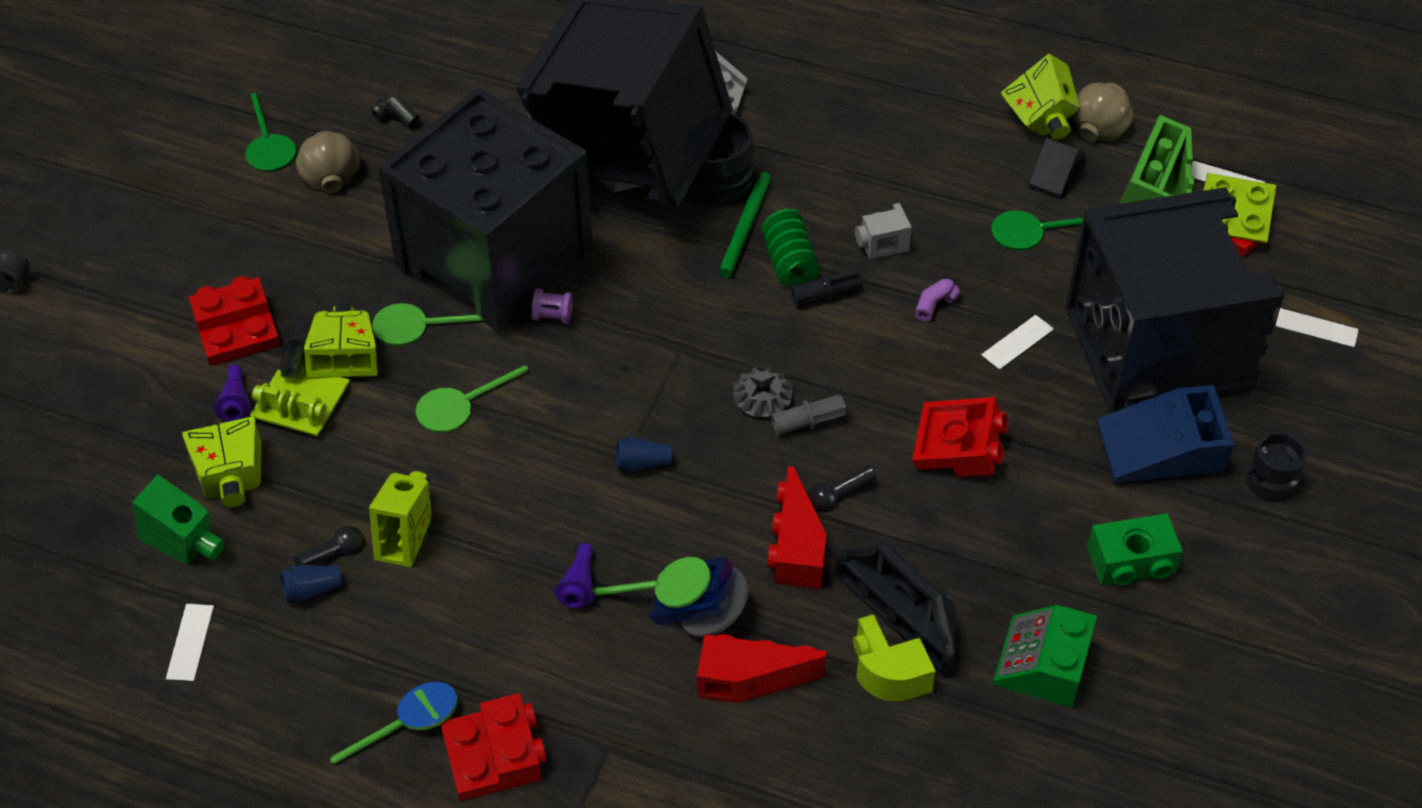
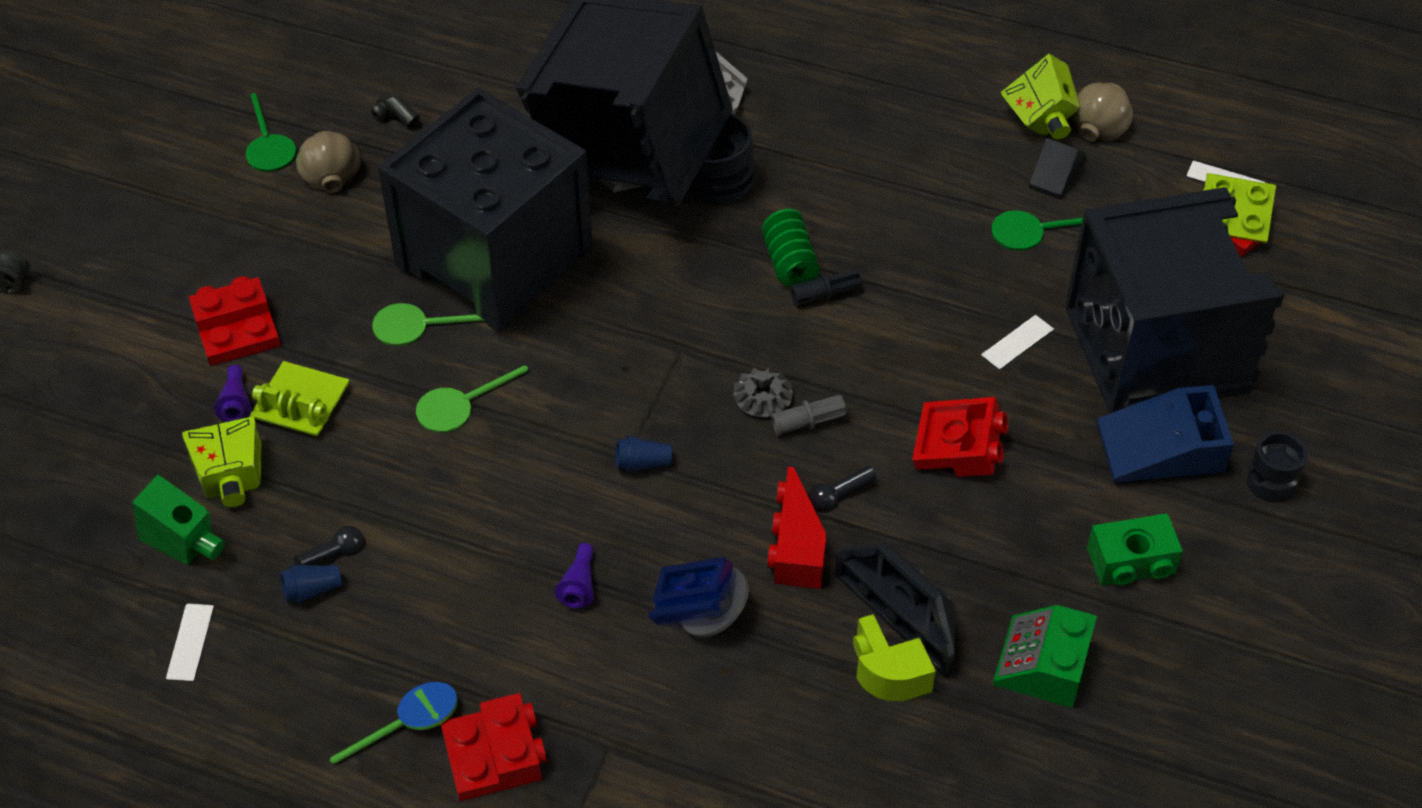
(294, 351): black axle -> none
(340, 344): lime torso -> none
(401, 502): lime torso -> none
(540, 310): medium lavender bush -> none
(676, 586): bright green piece -> none
(744, 225): green bar -> none
(749, 669): red slope -> none
(884, 233): light grey brick -> none
(933, 294): medium lavender arm -> none
(1163, 164): bright green wedge -> none
(1317, 327): white sticker -> none

